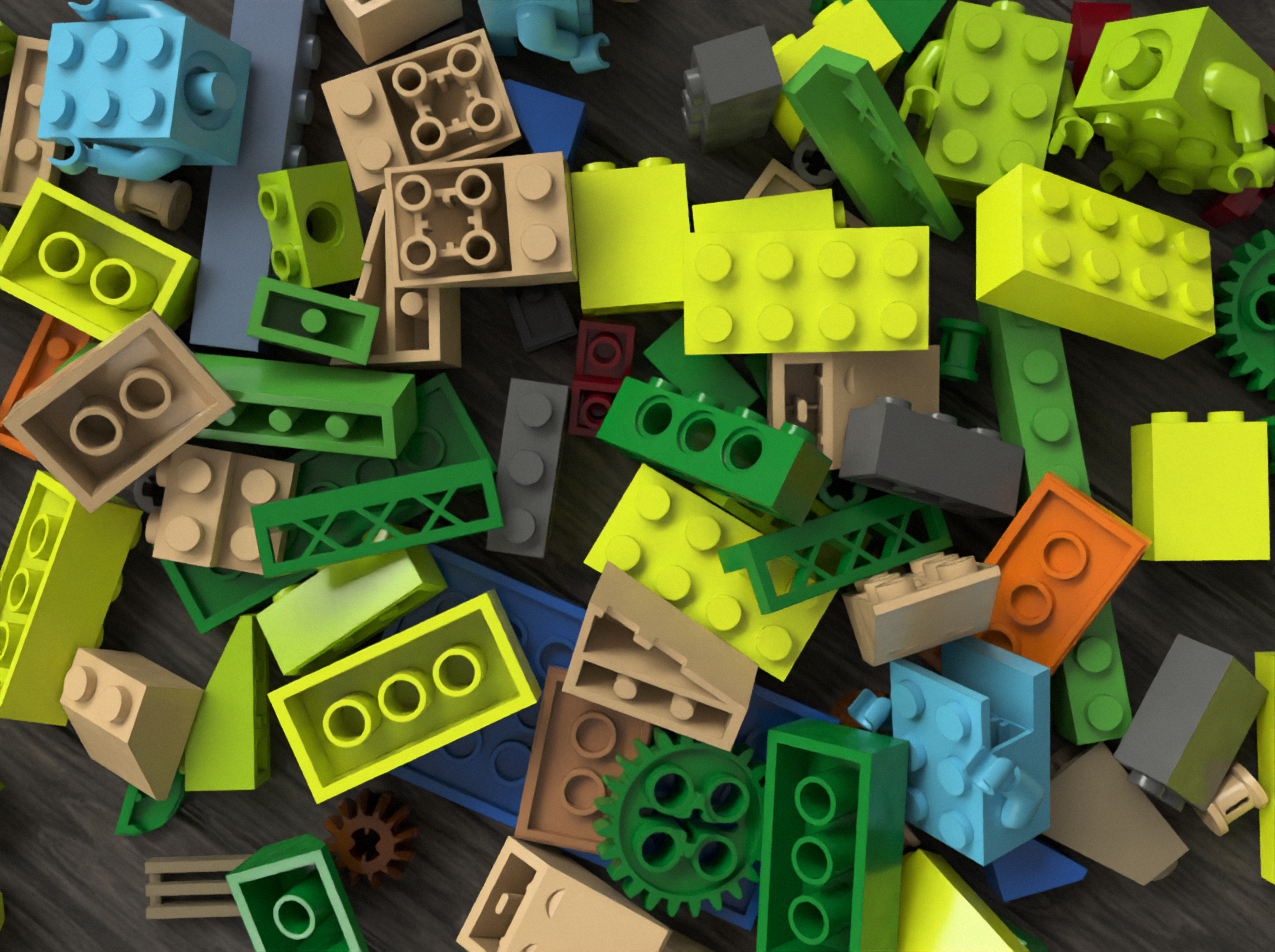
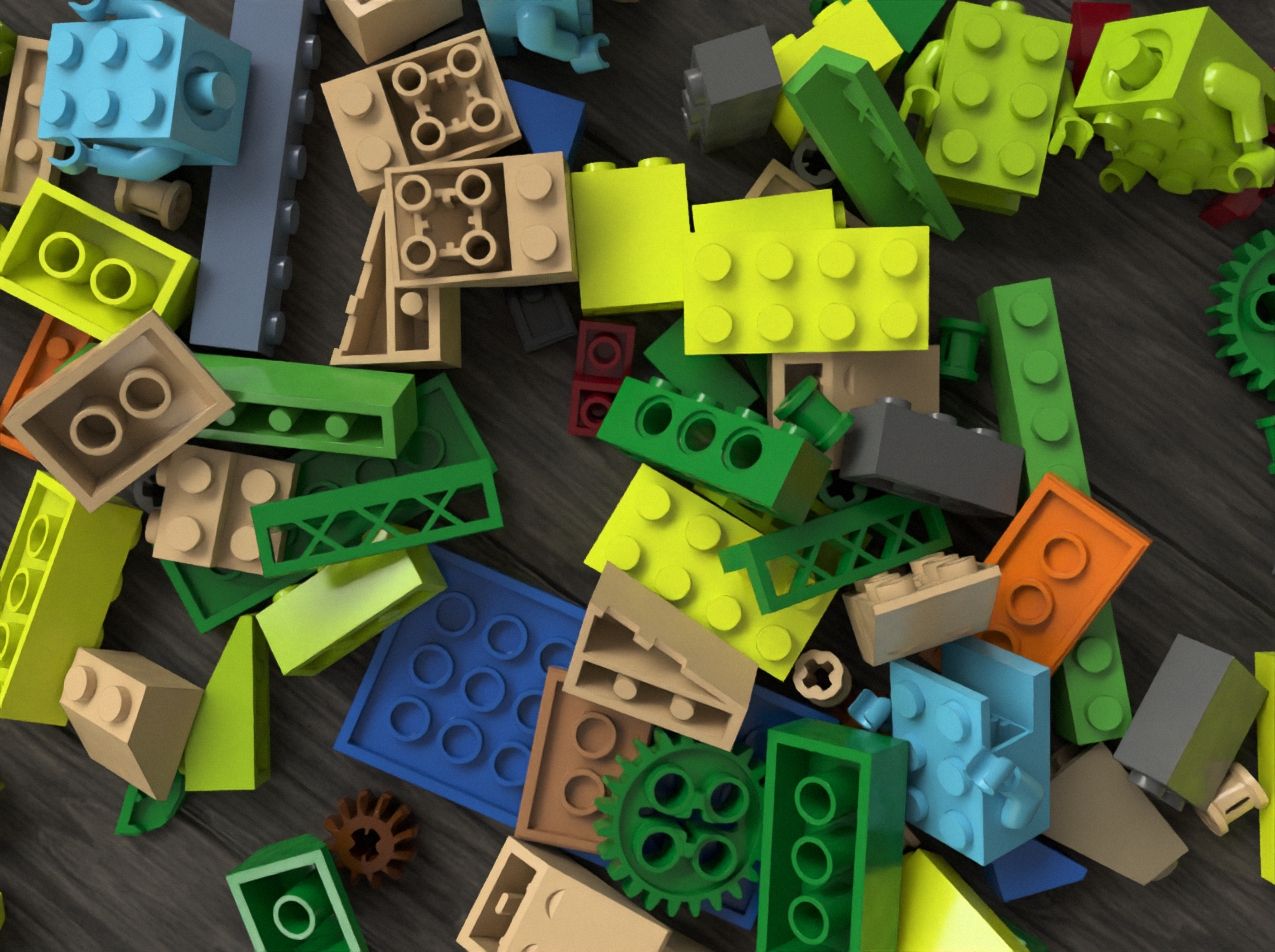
(158, 888): dark tan tile -> none
(312, 321): bright green slope -> none
(328, 200): lime brick -> none
(405, 696): neon yellow brick -> none
(530, 466): dark grey brick -> none
(814, 413): none -> green bush
(839, 677): none -> tan bush
(1093, 263): neon yellow brick -> none
(1201, 487): neon yellow brick -> none

